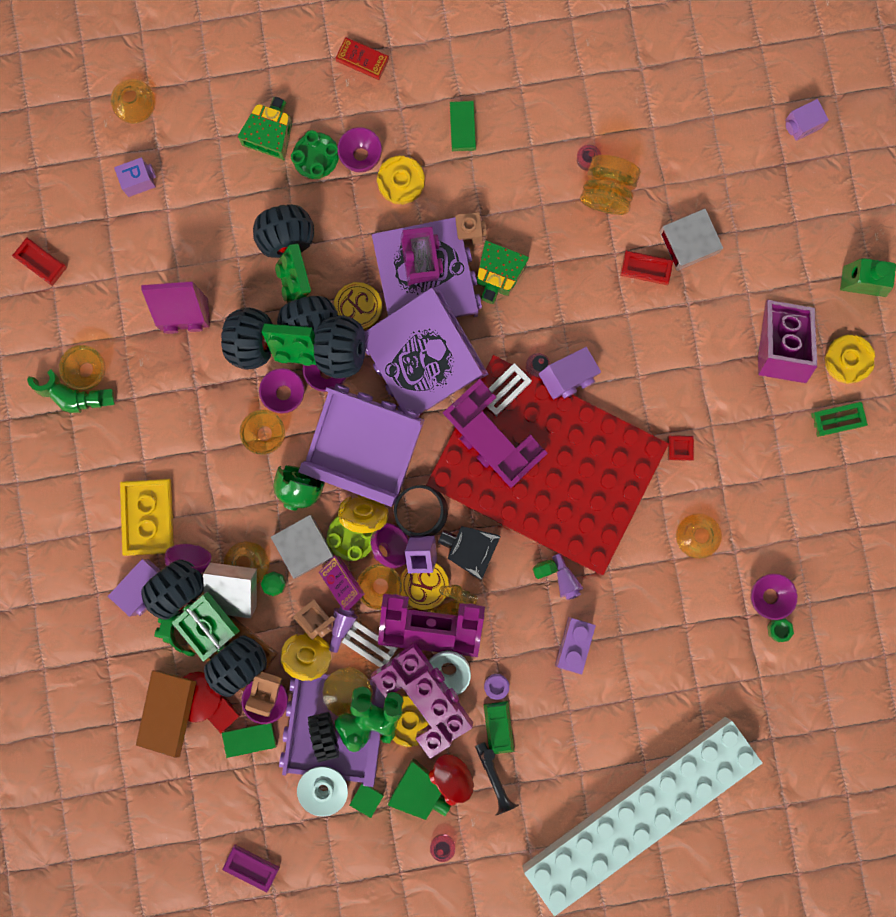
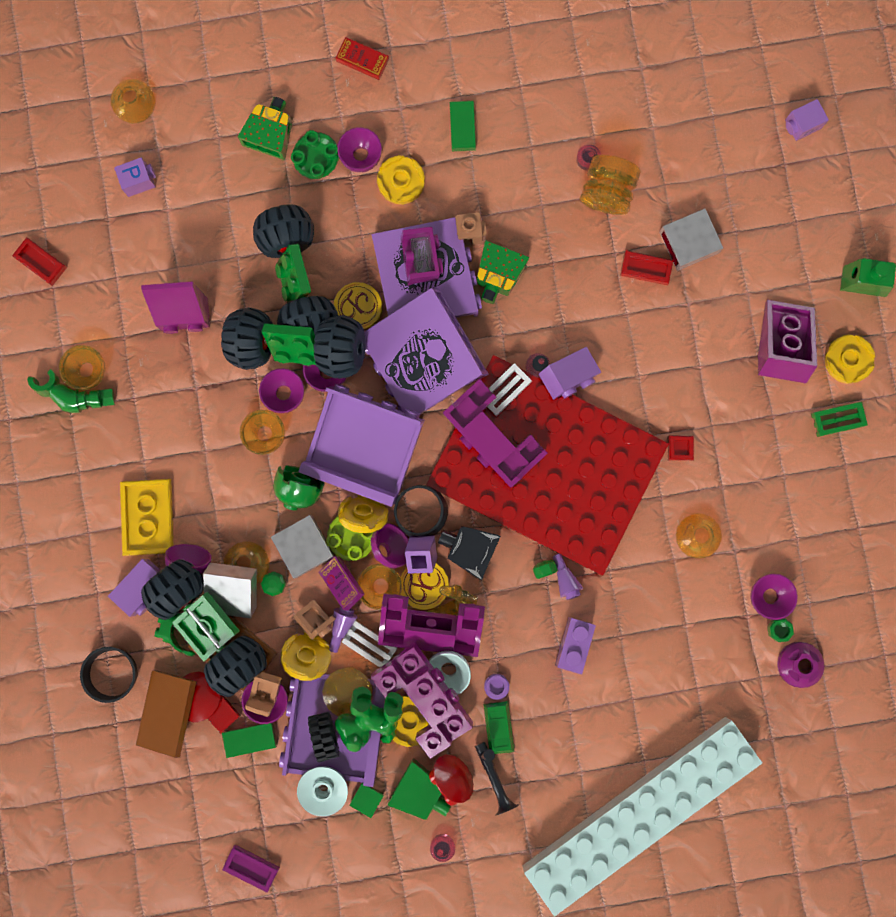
(86, 681): none -> black tyre
(788, 664): none -> magenta piece

